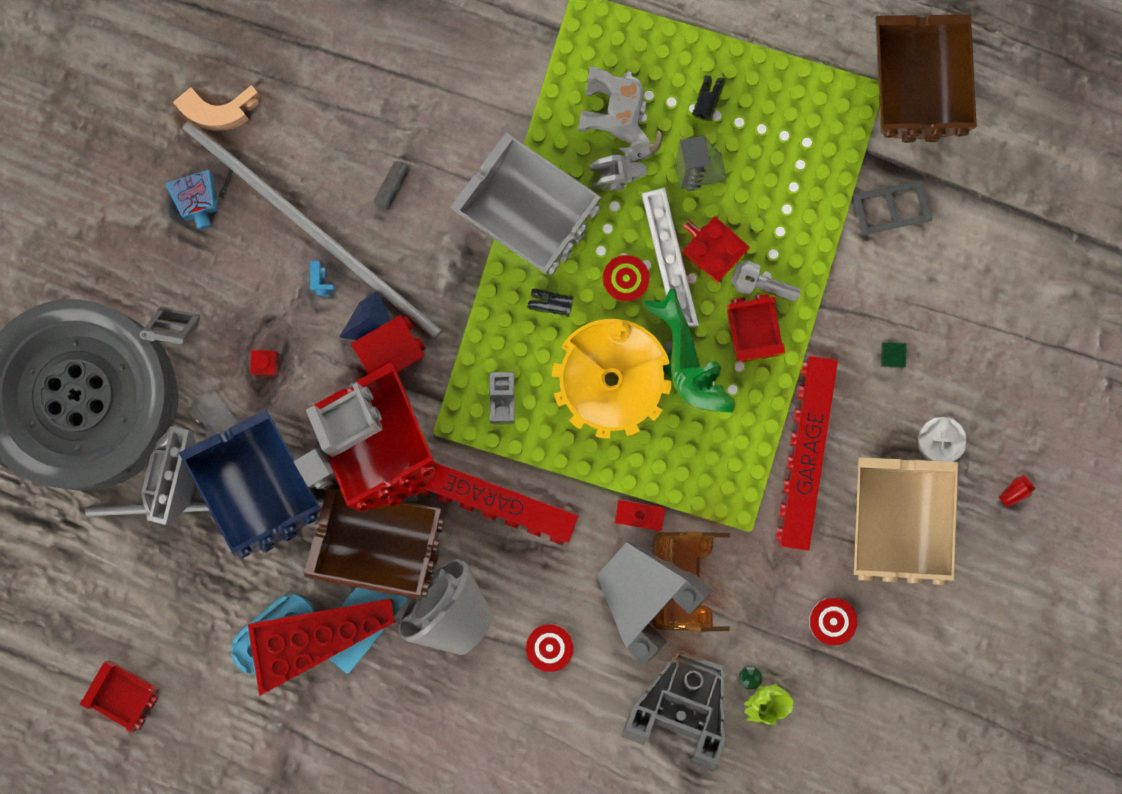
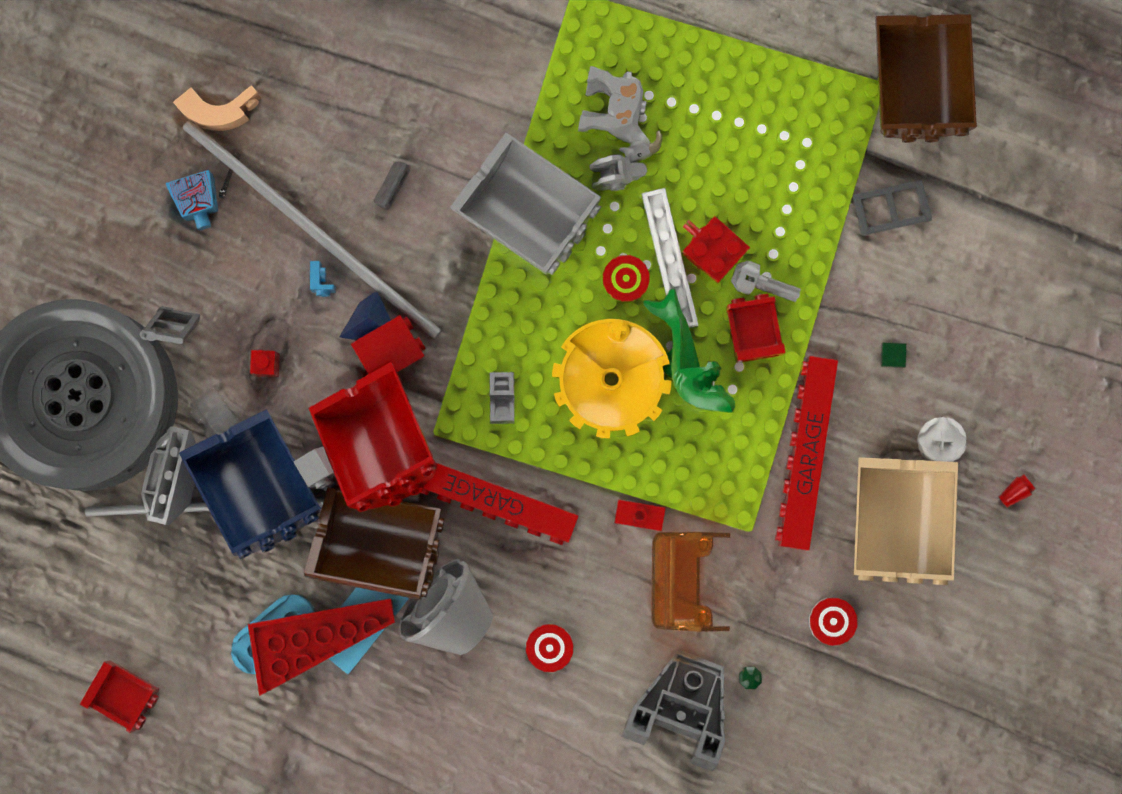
(345, 421): light grey panel -> none
(555, 302): black hinge -> none
(639, 589): wedge -> none
(698, 163): dark grey wedge -> none
(708, 100): black hinge -> none
(768, 704): lime hair -> none

